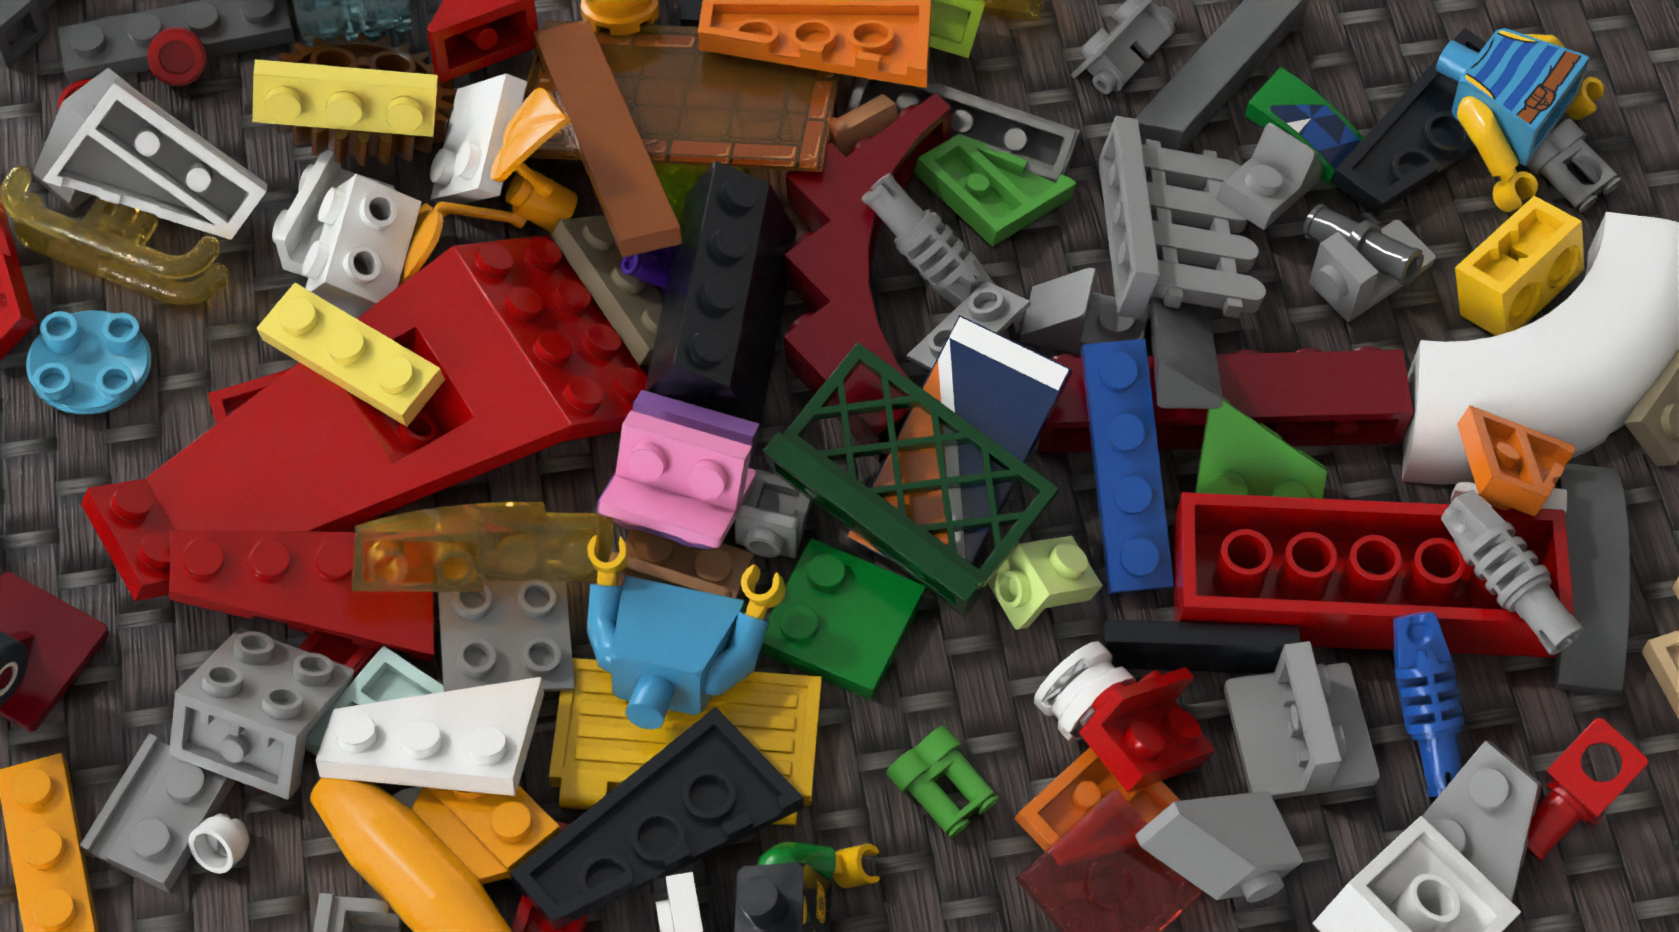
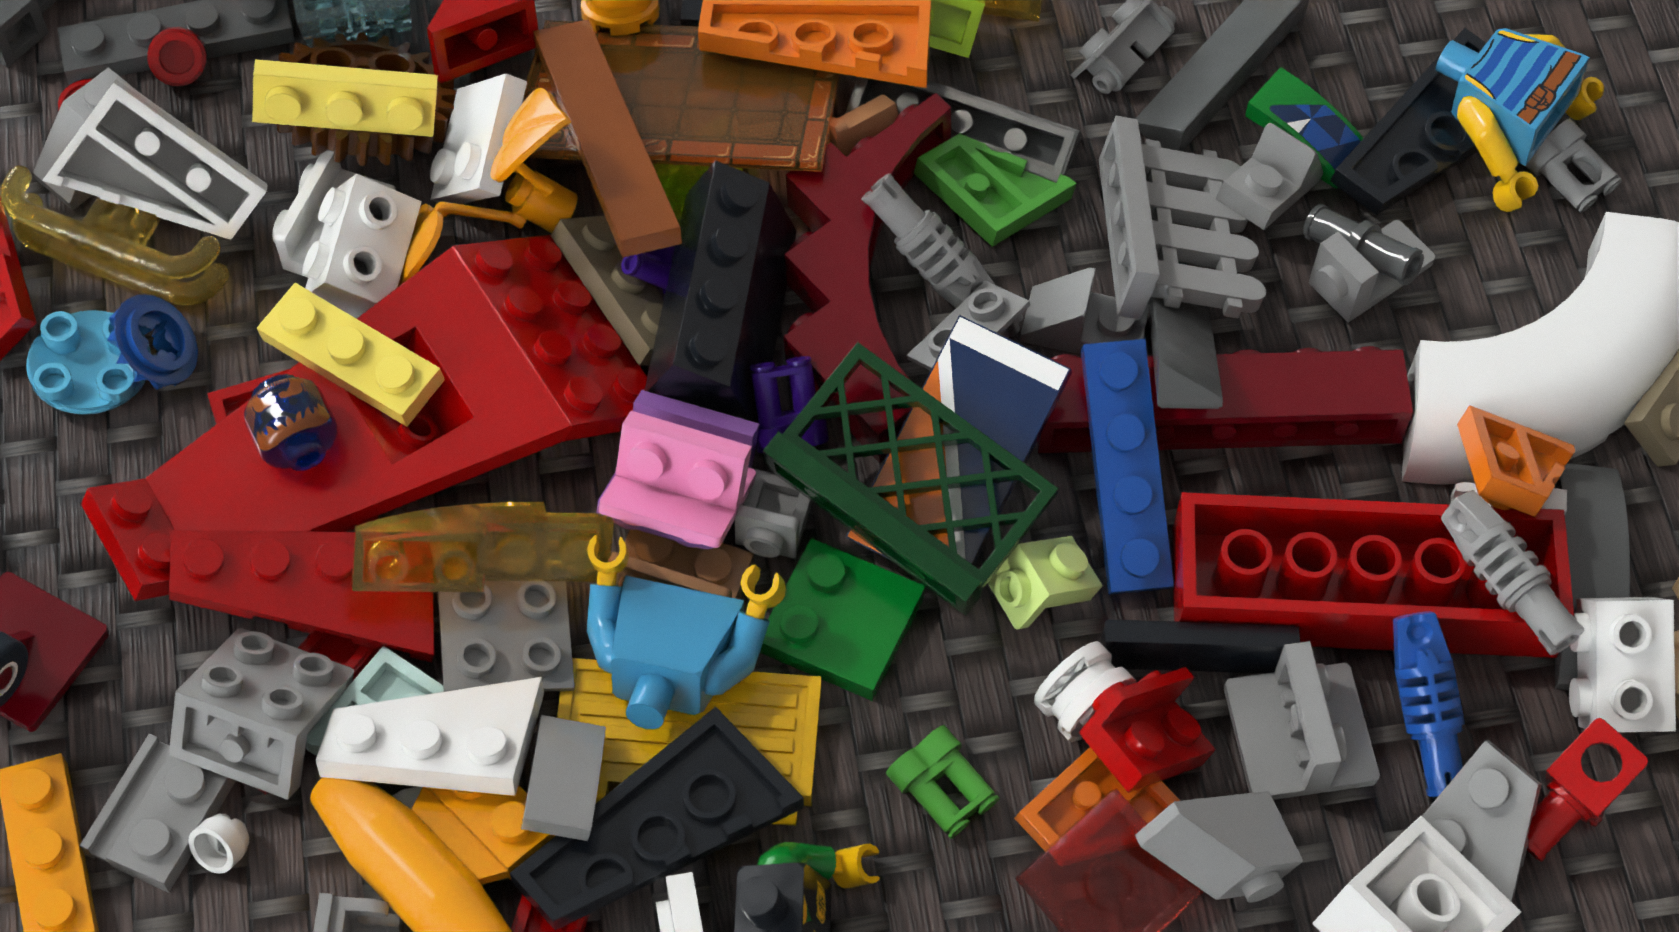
(172, 337): none -> blue gear
(290, 422): none -> clear blue head
(564, 778): none -> light grey slope
(768, 401): none -> dark purple piece
(1253, 460): bright green wing -> none
(1520, 267): yellow brick -> none
(1625, 664): none -> white brick

